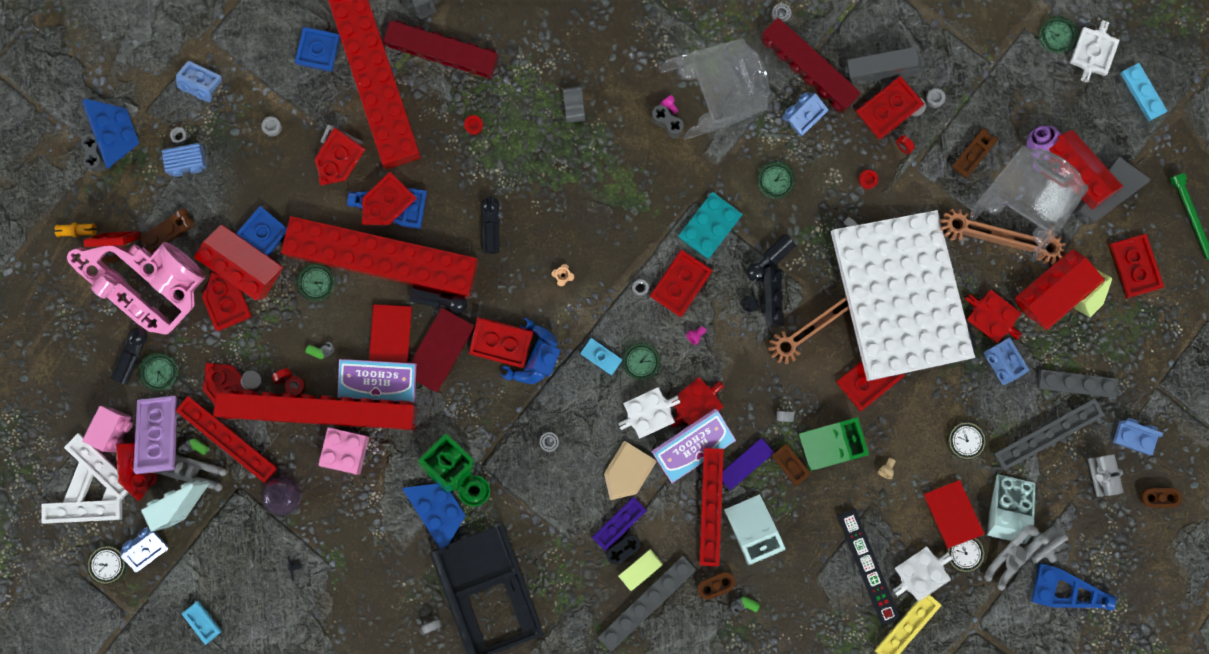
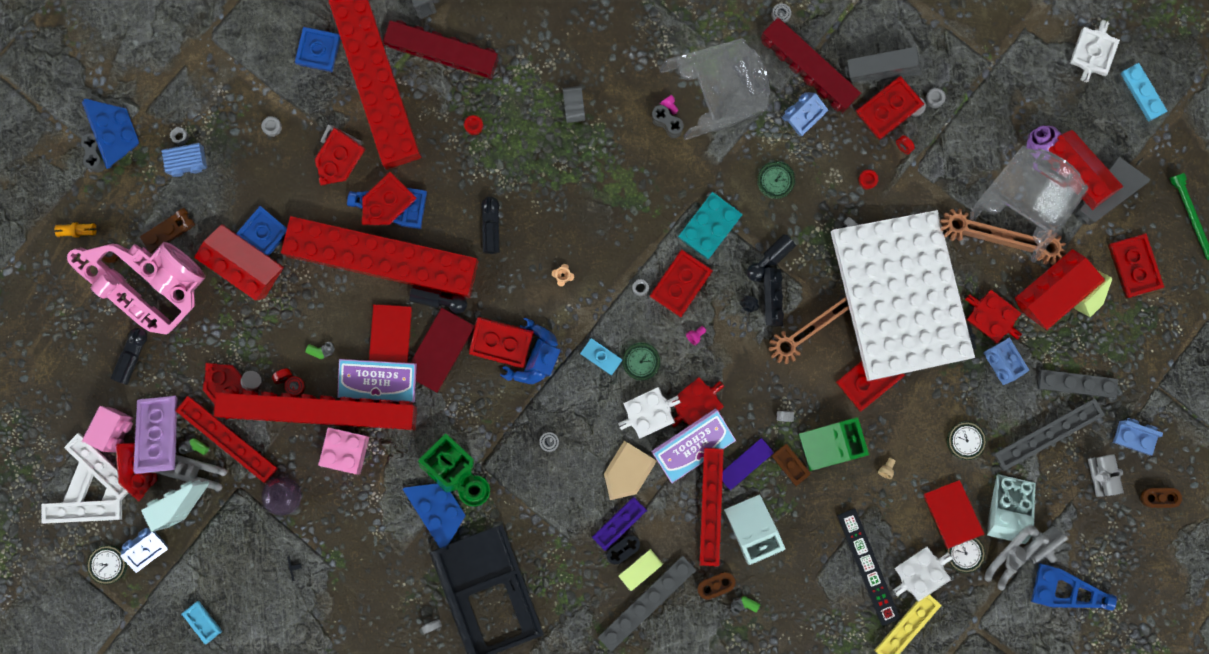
(112, 239): red tile -> none
(158, 372): clear green tile -> none
(197, 81): medium blue bracket -> none
(224, 303): red tile -> none
(315, 282): clear green tile -> none
(974, 153): reddish brown plate -> none
(1058, 34): clear green tile -> none

